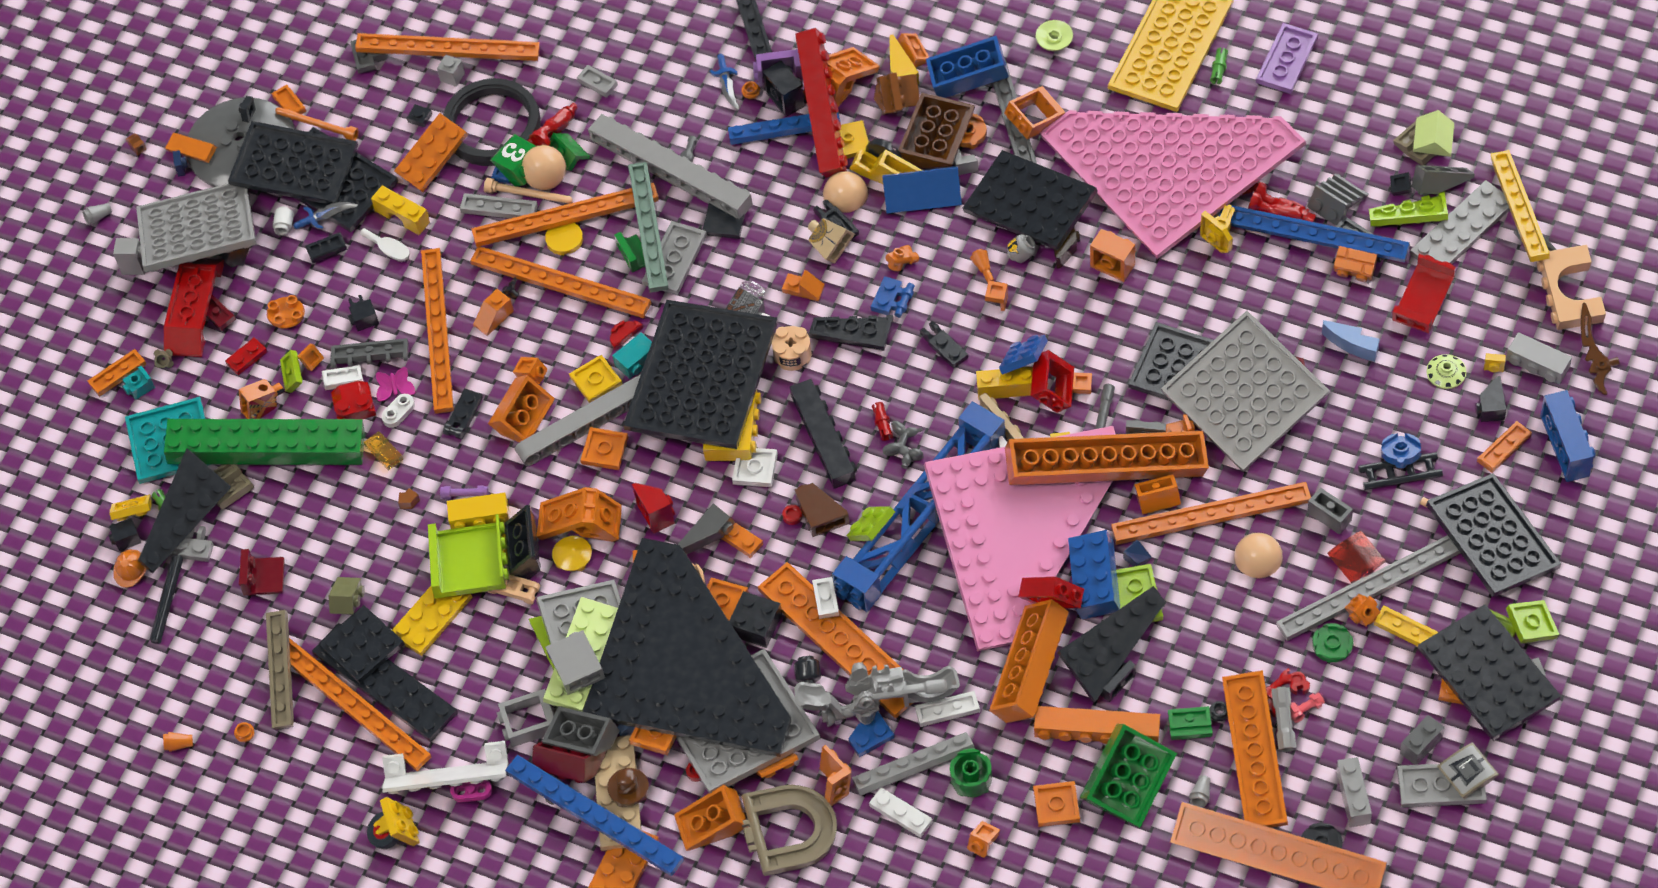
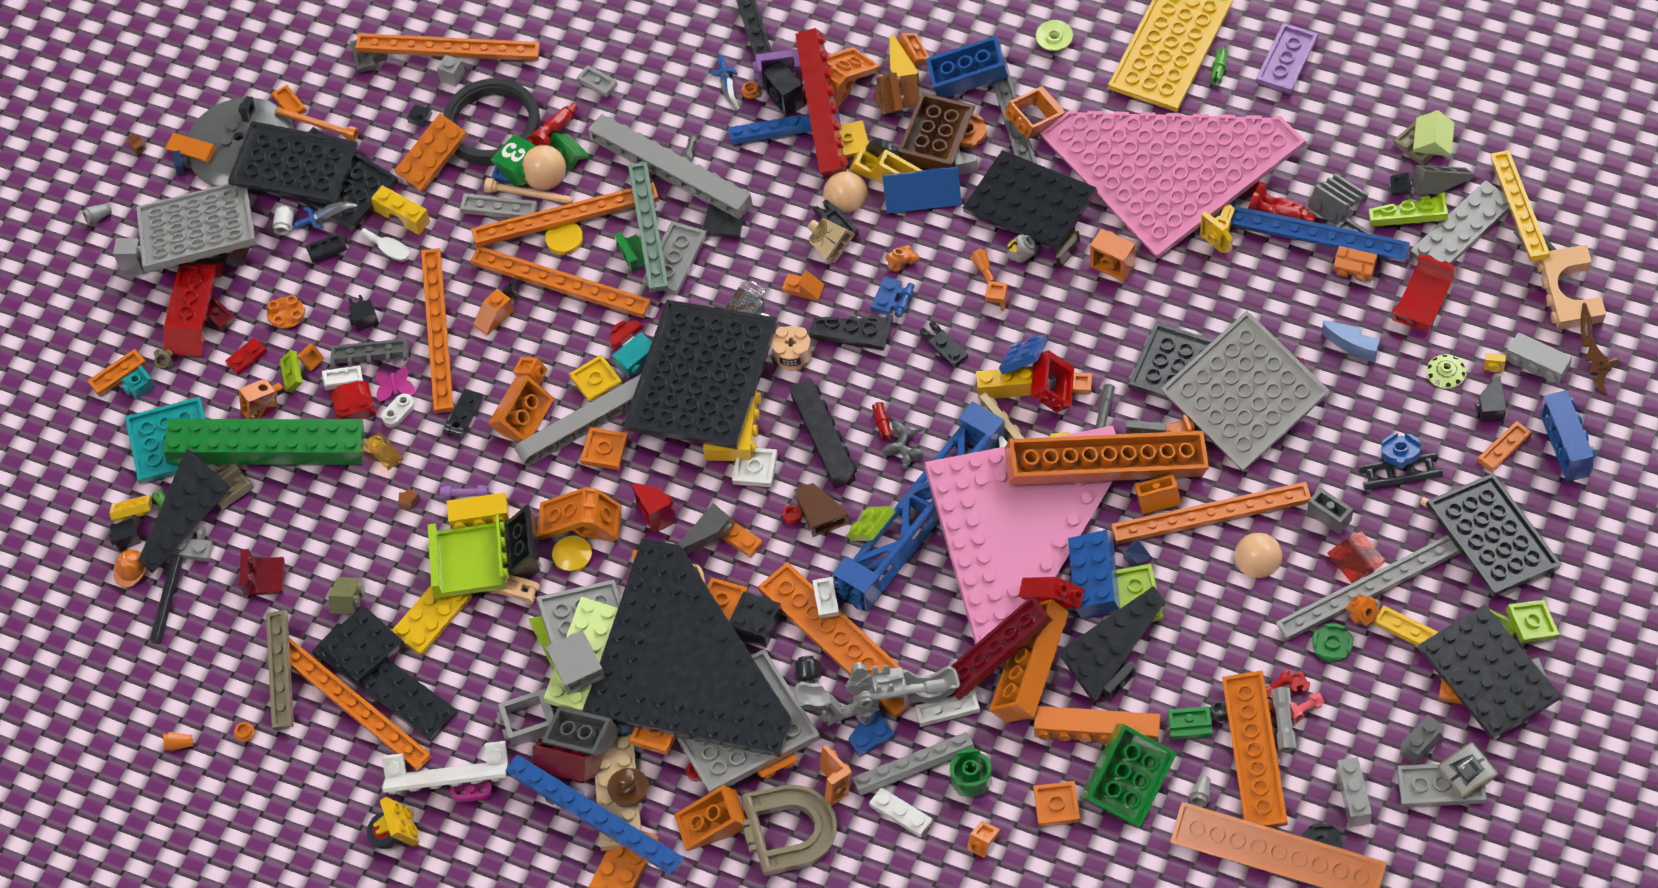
(999, 645): none -> dark red plate

